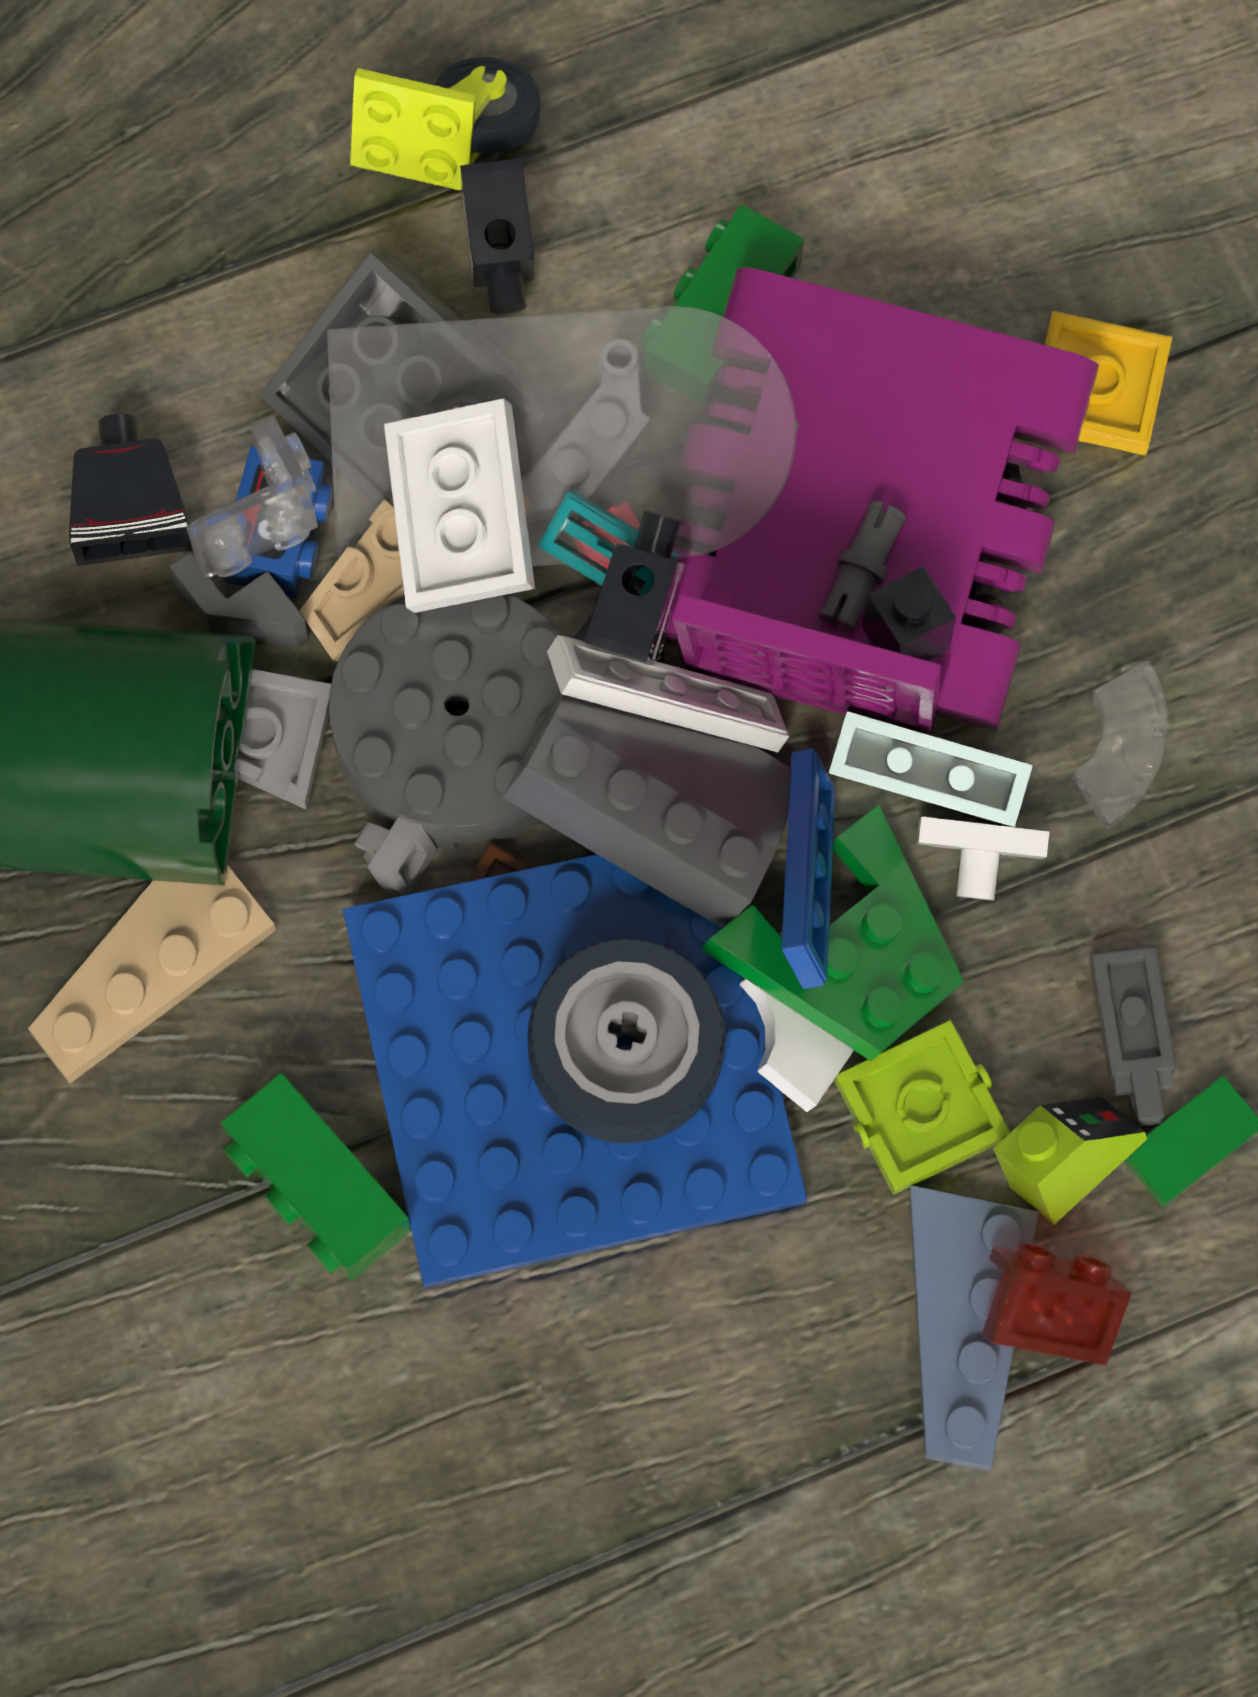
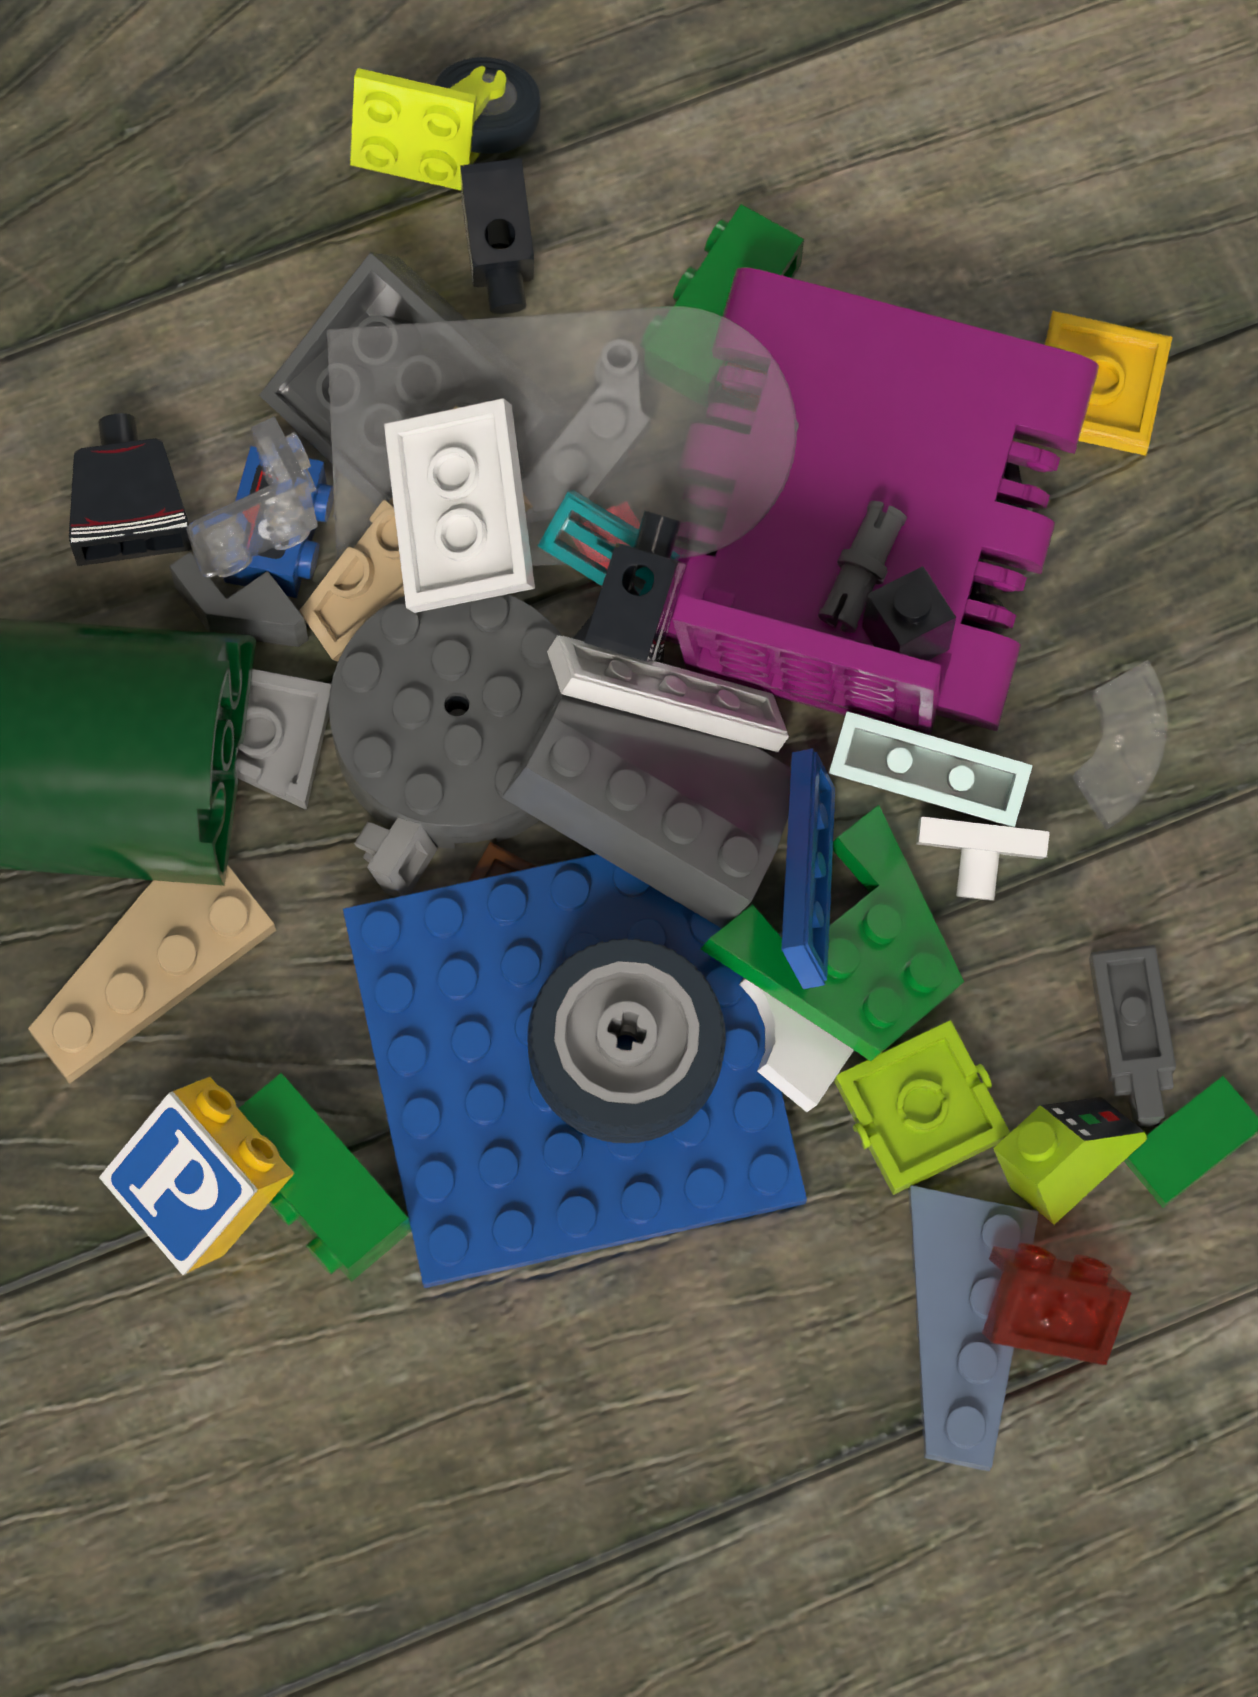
(196, 1174): none -> piece

